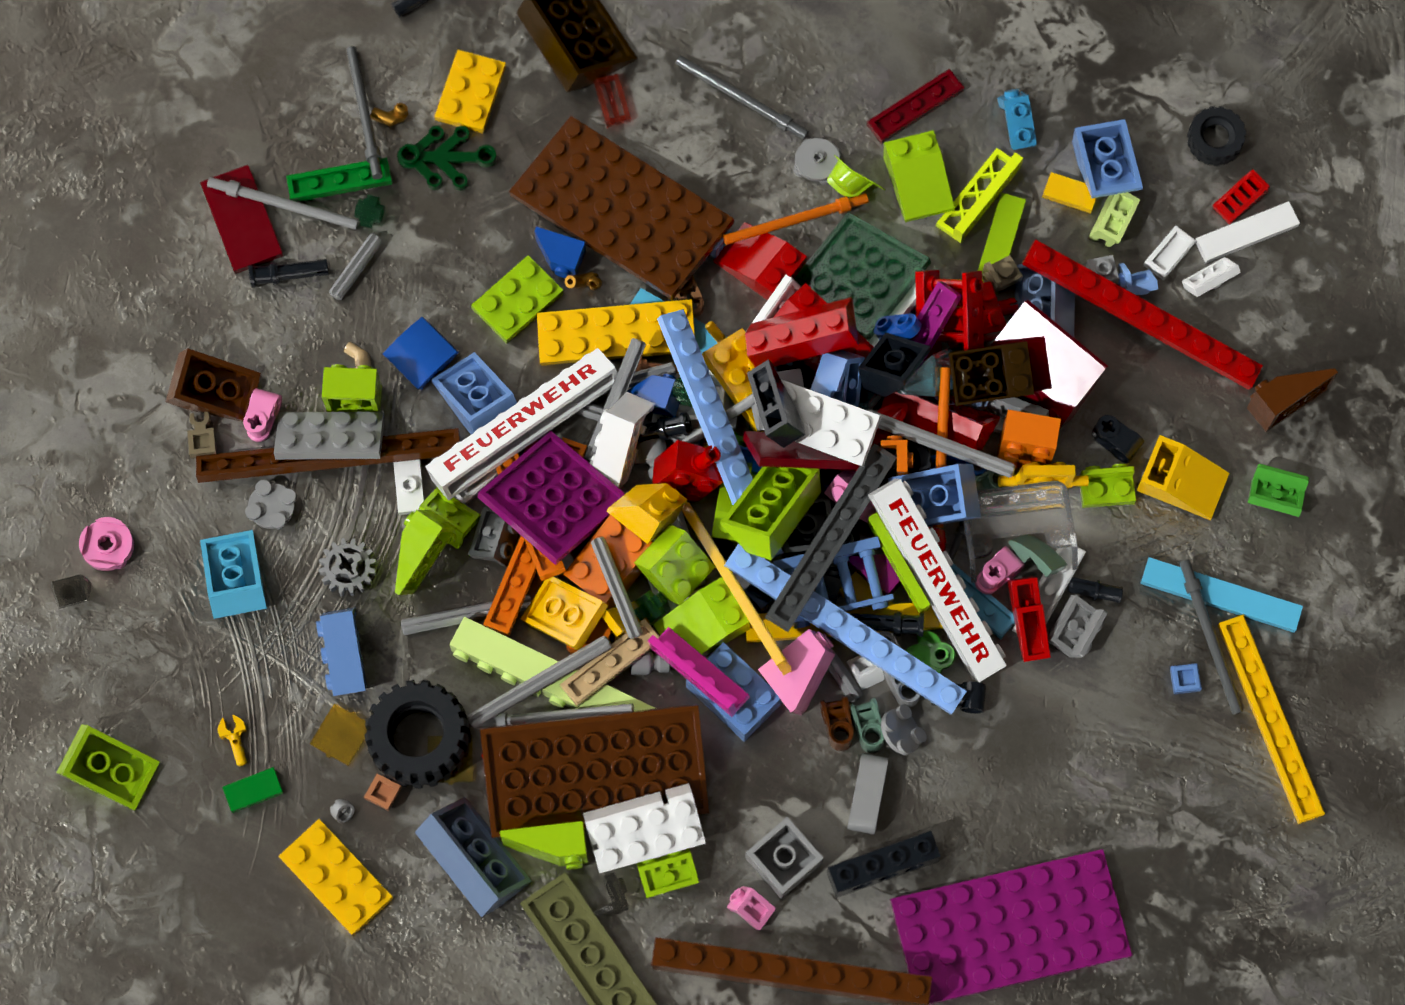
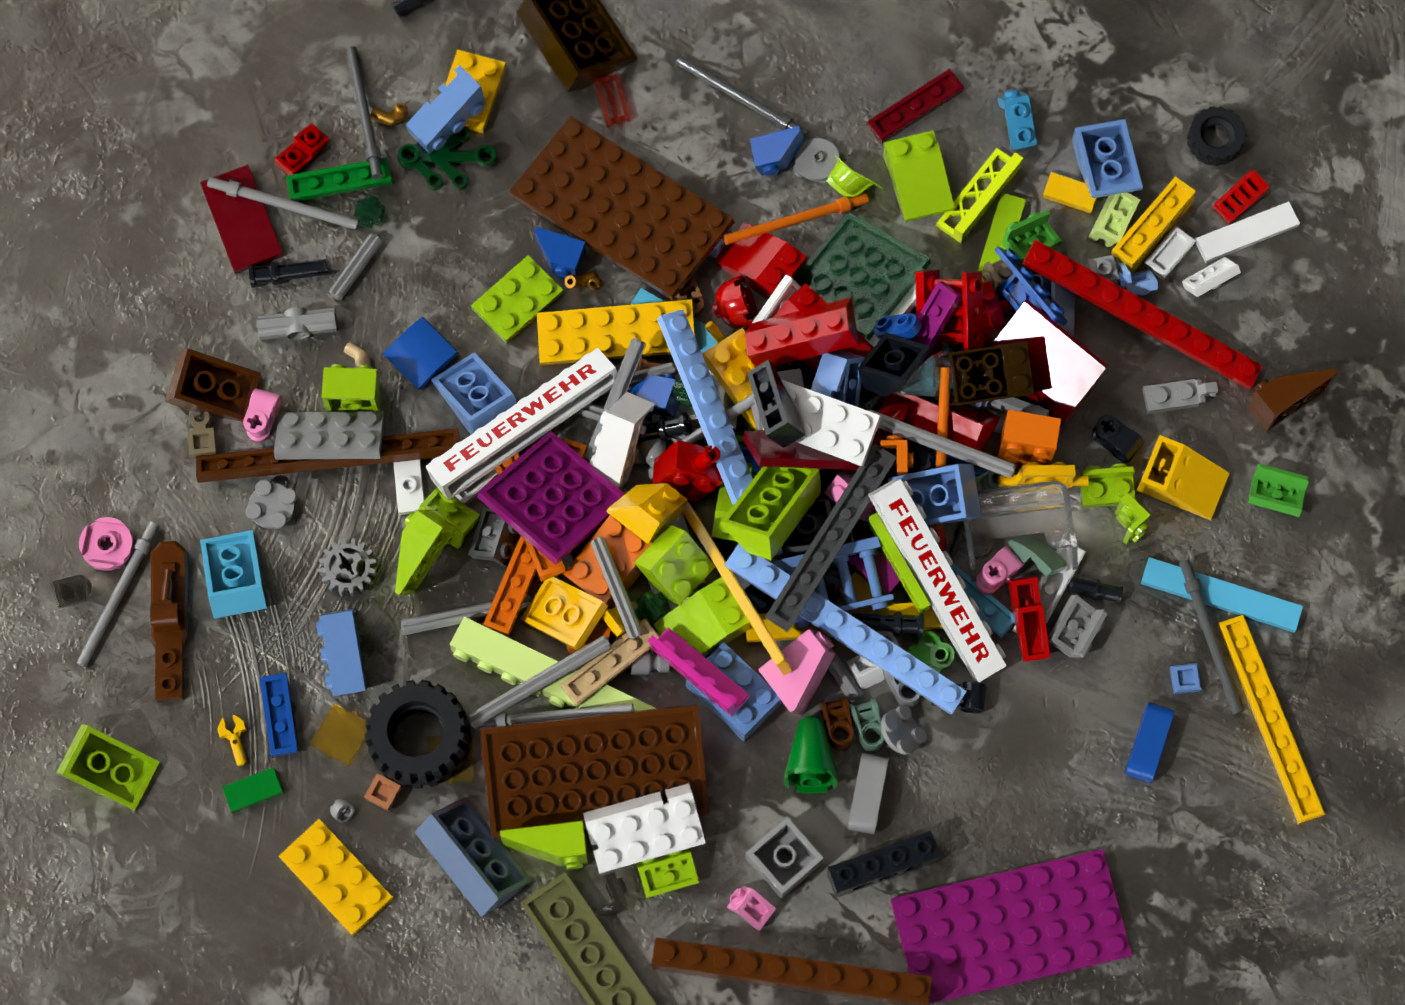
(141, 548): none -> light grey bar
(169, 617): none -> reddish brown piece
(278, 715): none -> blue plate
(297, 323): none -> light grey piece
(303, 151): none -> red slope
(447, 112): none -> medium blue wedge
(735, 304): none -> red cylinder
(776, 150): none -> slope
(811, 758): none -> green cone
(1022, 234): none -> bright green bracket
(1022, 287): none -> blue bracket
(1134, 516): none -> lime bracket
(1149, 742): none -> blue beam
(1154, 224): none -> yellow fence
(1177, 395): none -> light grey hinge

